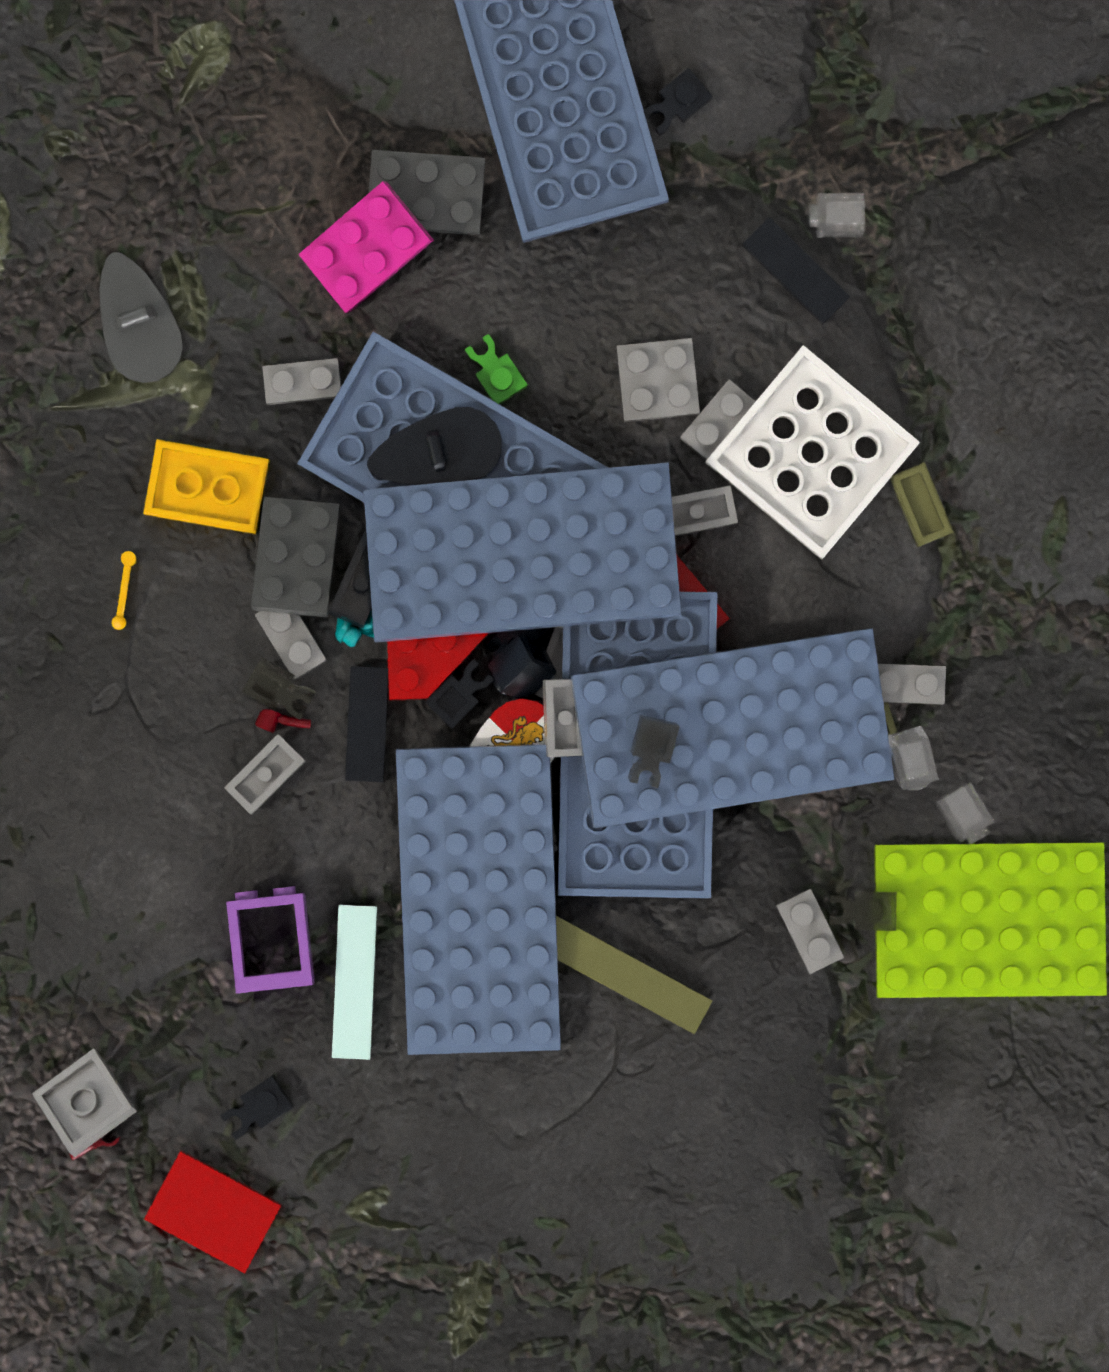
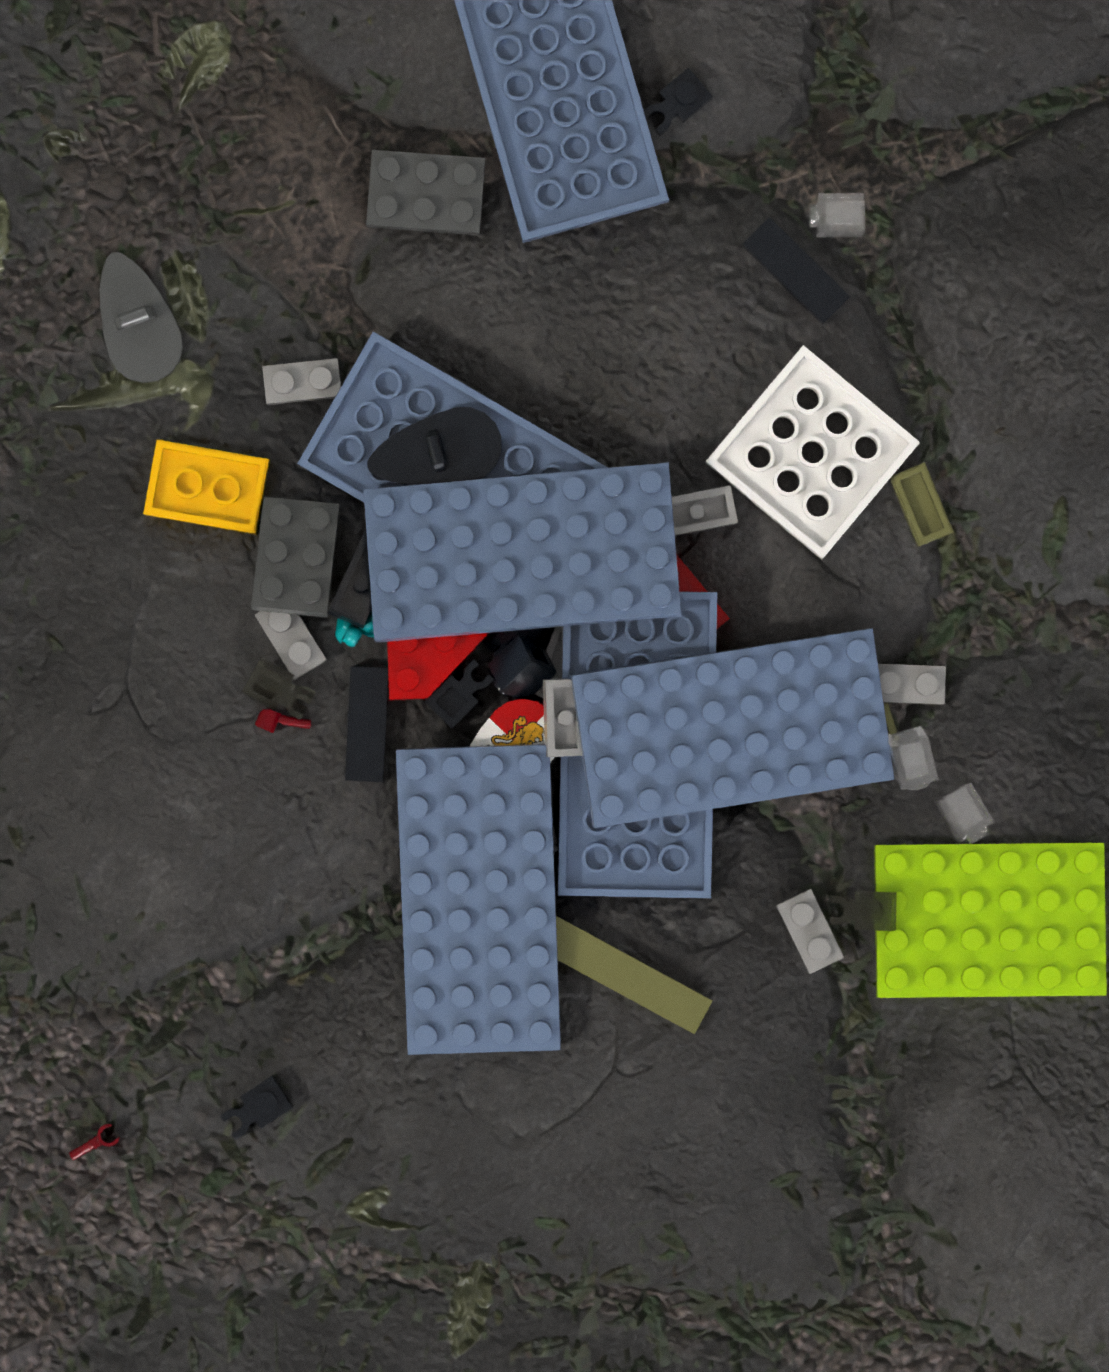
(84, 1102): light grey plate -> none
(128, 559): yellow hinge -> none
(212, 1211): red tile -> none
(265, 774): light grey plate -> none
(275, 980): medium lavender window -> none
(354, 982): light aqua tile -> none
(366, 247): dark pink plate -> none
(498, 376): bright green plate -> none
(652, 744): clear smoke plate -> none
(658, 380): light grey plate -> none
(717, 419): light grey plate -> none

